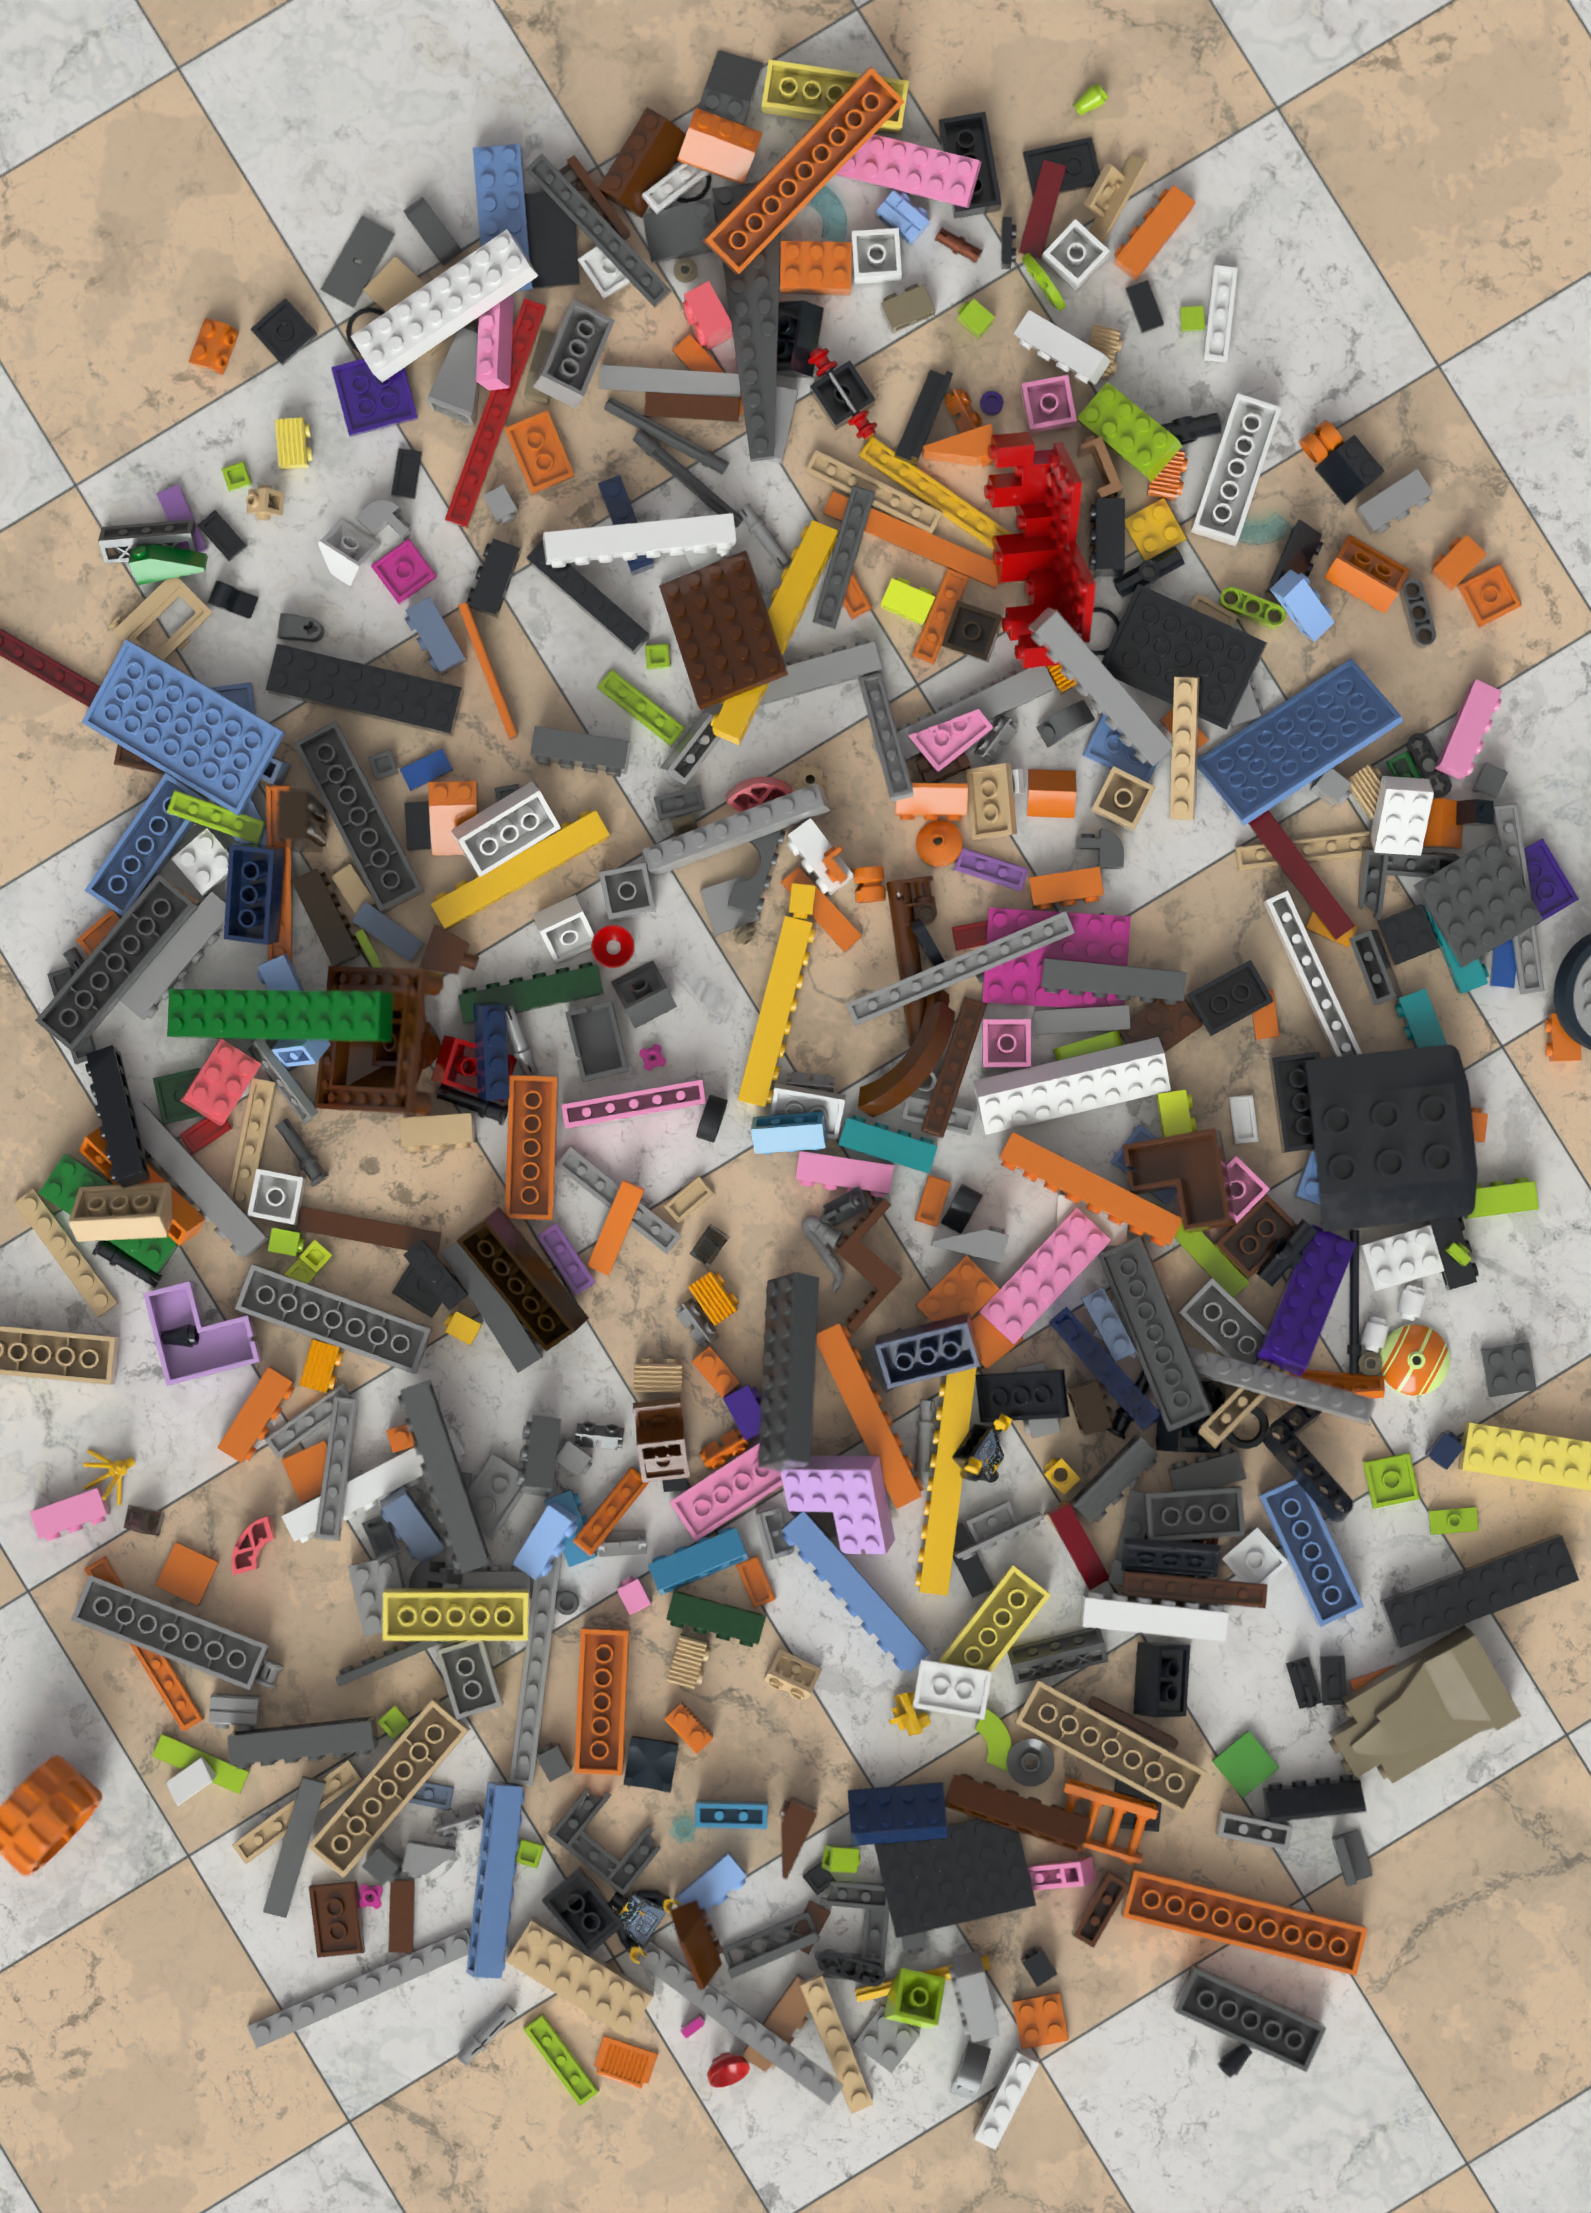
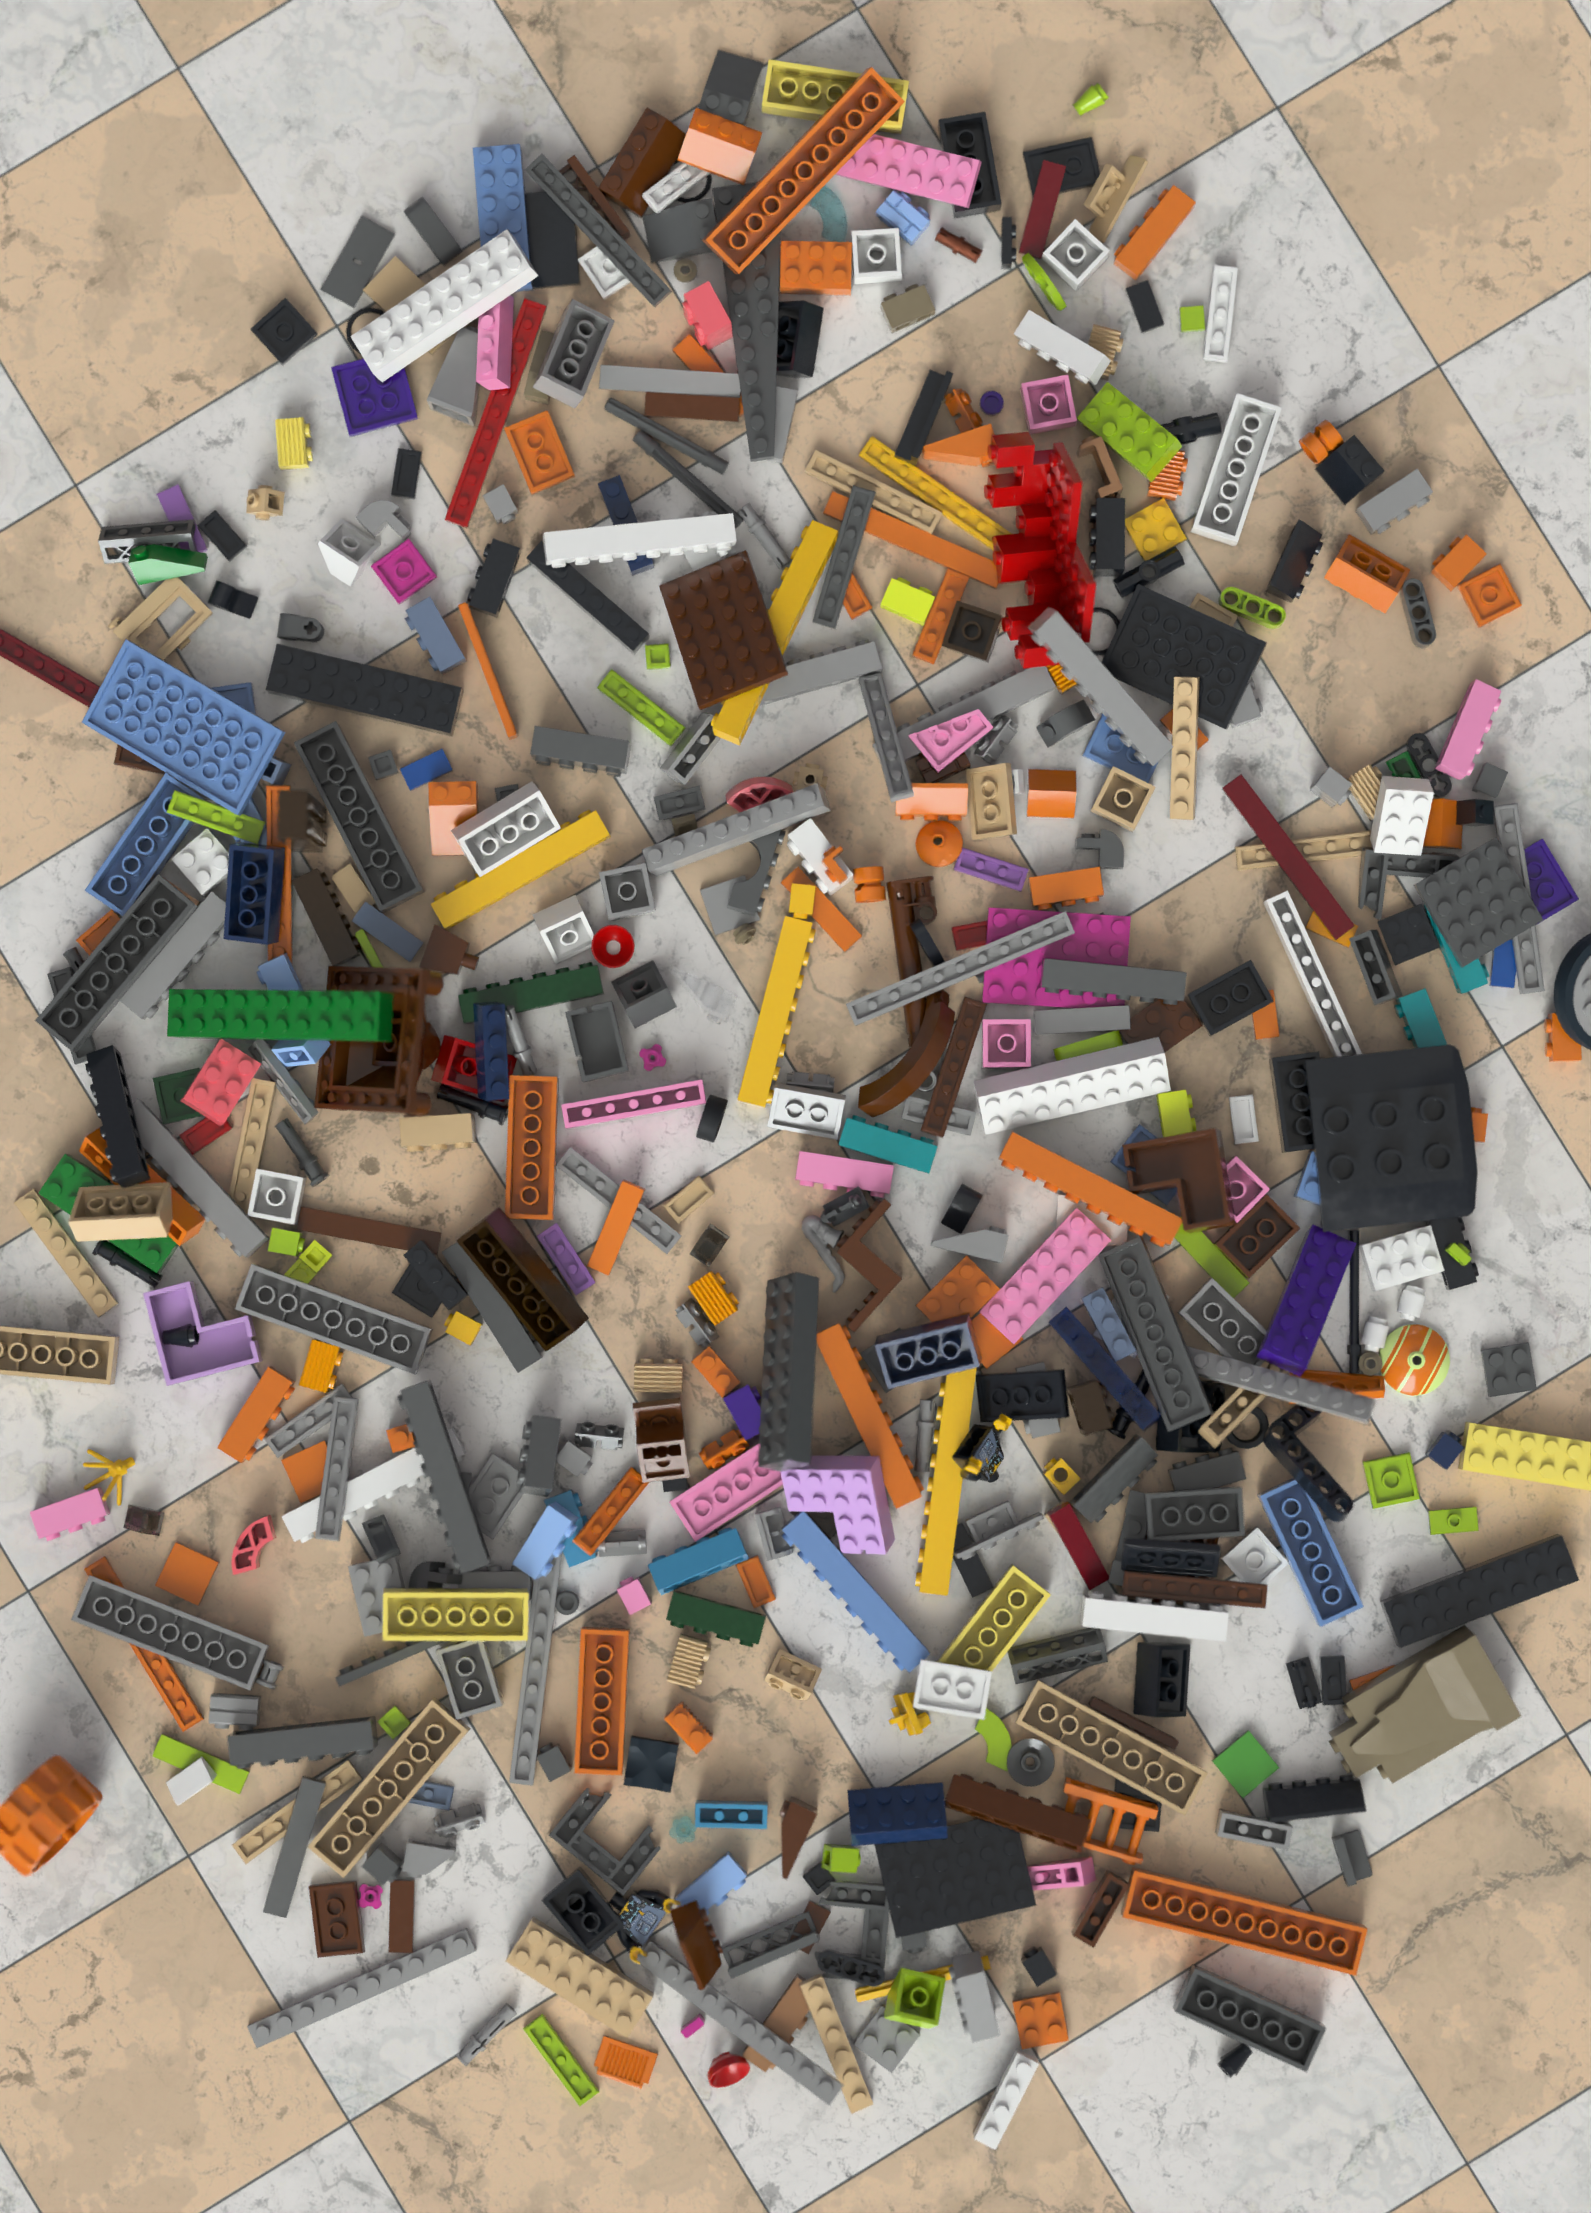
(214, 346): orange bracket -> none
(236, 476): lime tile -> none
(411, 1525): sand blue brick -> none
(418, 826): black tile -> none
(495, 1880): medium blue brick -> none
(529, 1853): lime tile -> none
(789, 1132): brick -> none
(842, 394): black brick -> none
(932, 1201): orange tile -> none
(971, 2070): dark grey brick -> none
(975, 318): lime brick -> none
(1264, 531): clear light blue tile -> none
(1287, 1252): black piece -> none
(1298, 741): medium blue plate -> none
(1303, 604): light blue brick -> none
(1505, 1198): lime brick -> none

